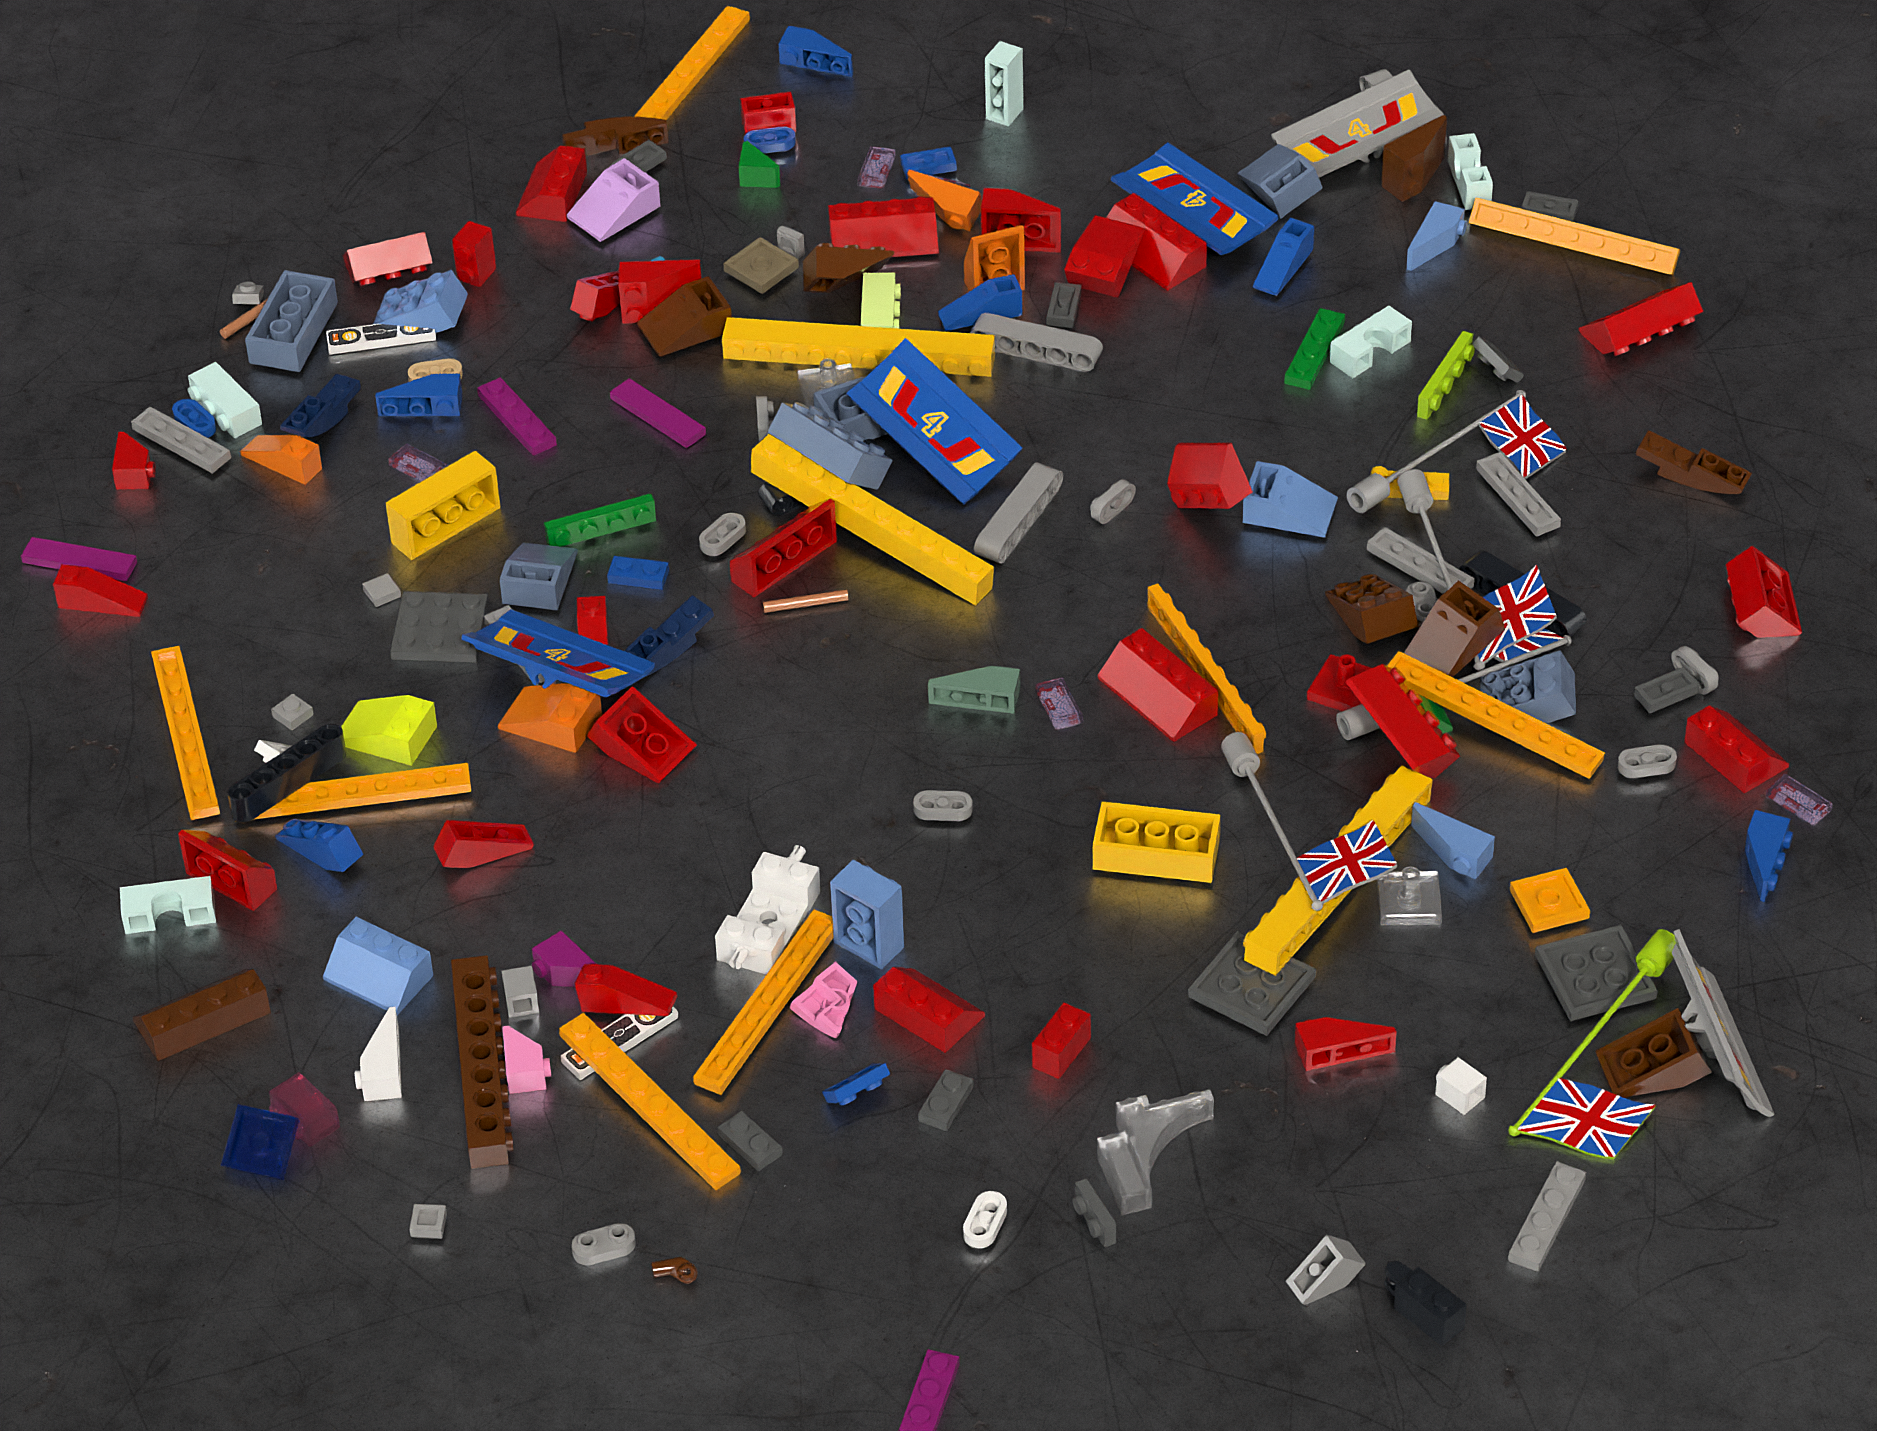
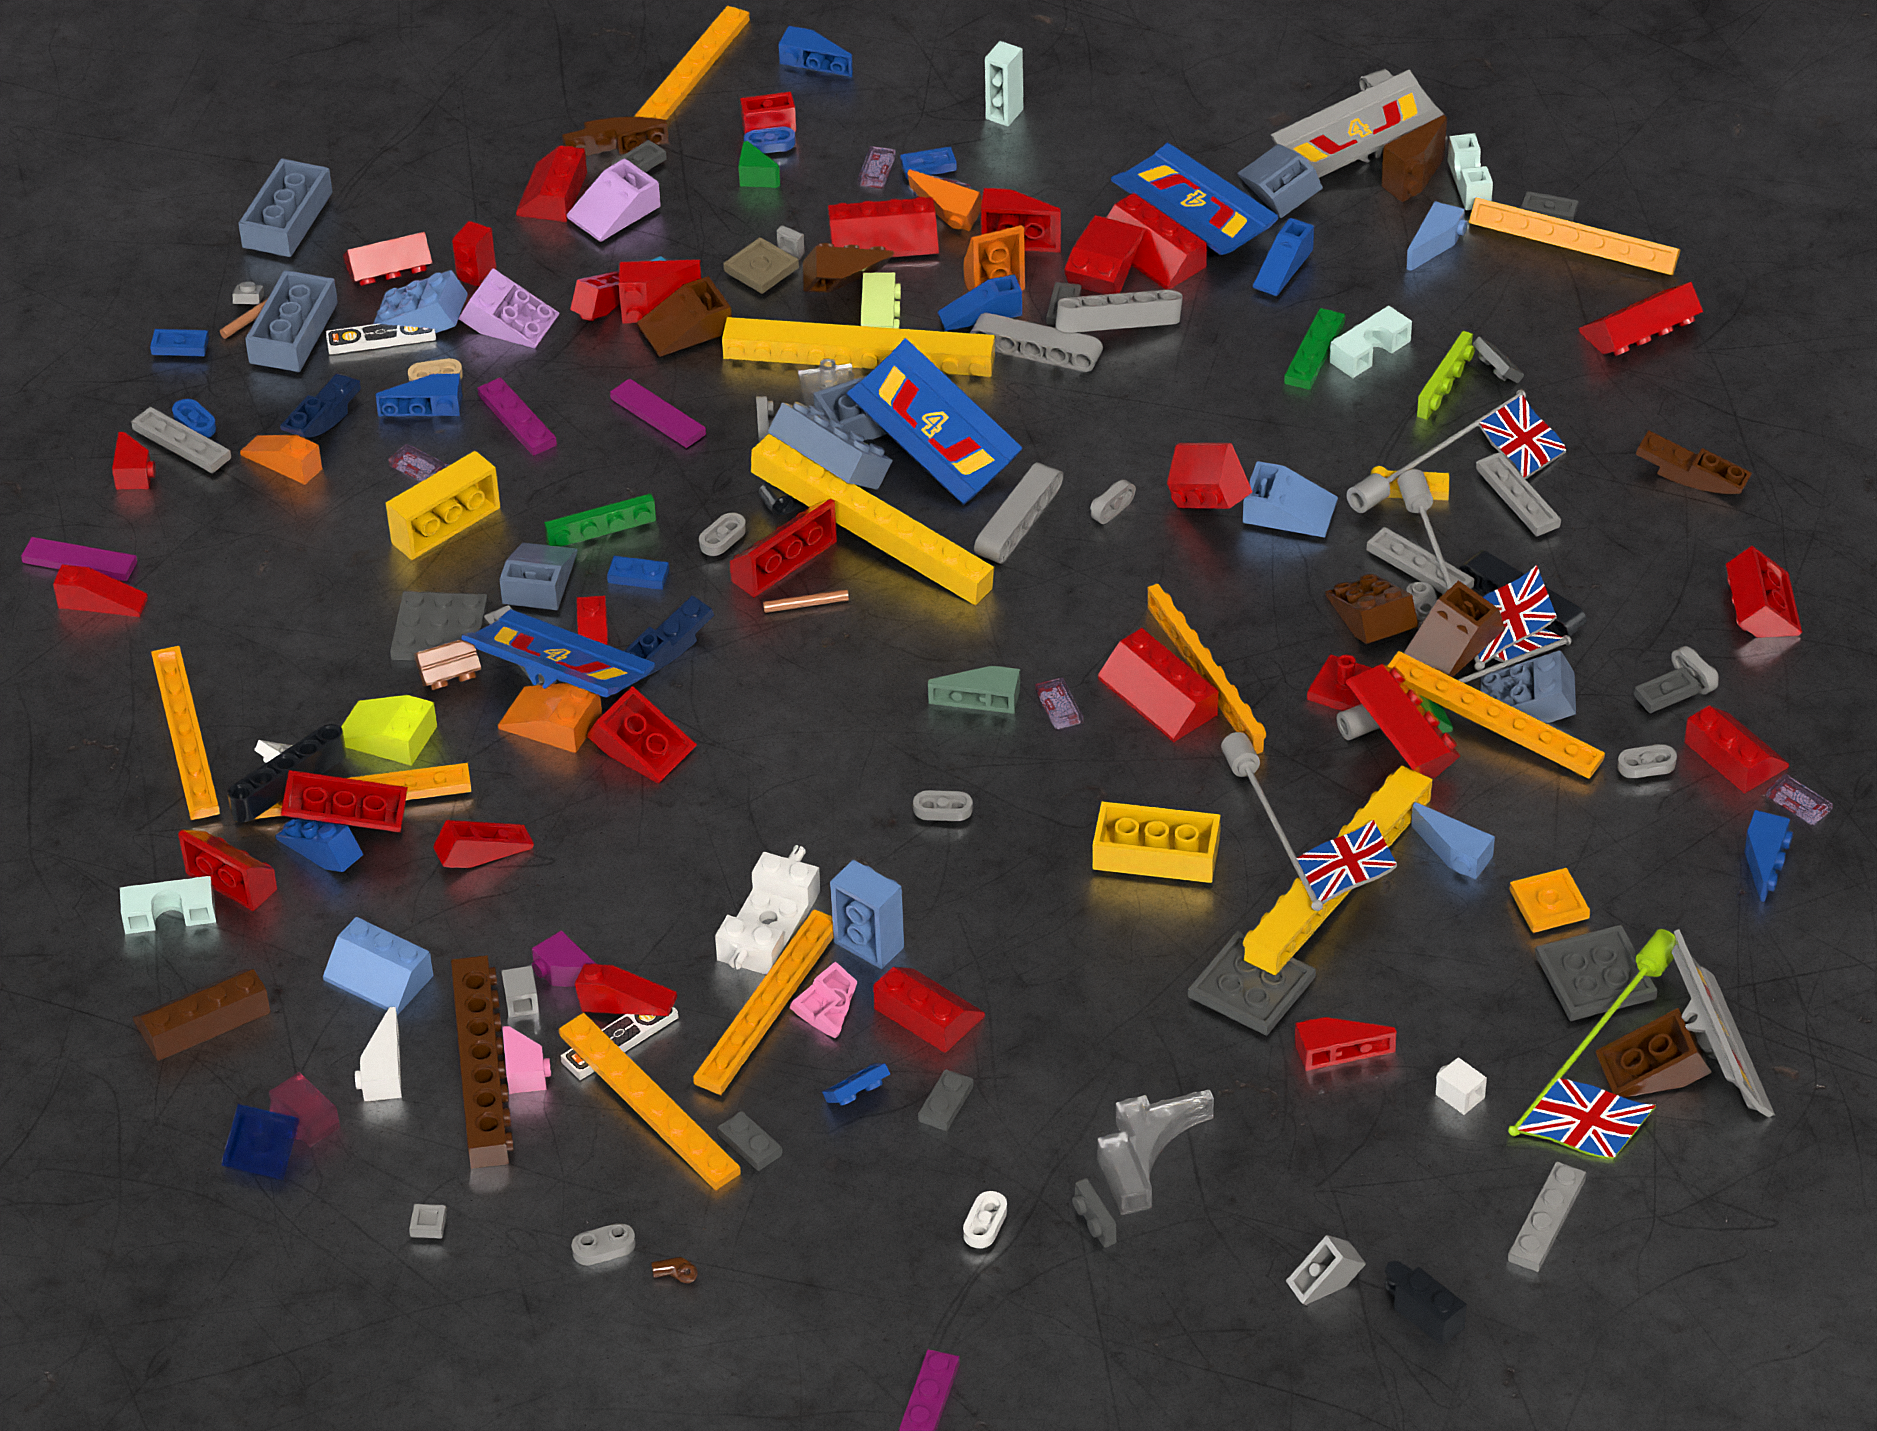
(179, 342): none -> blue plate
(224, 400): light aqua brick -> none
(285, 207): none -> sand blue brick
(292, 712): light grey plate -> none
(344, 801): none -> red slope
(381, 590): light grey tile -> none
(447, 662): none -> brick
(508, 312): none -> lavender slope
(1061, 1040): red brick -> none
(1119, 311): none -> light grey beam
(1409, 898): clear tile -> none

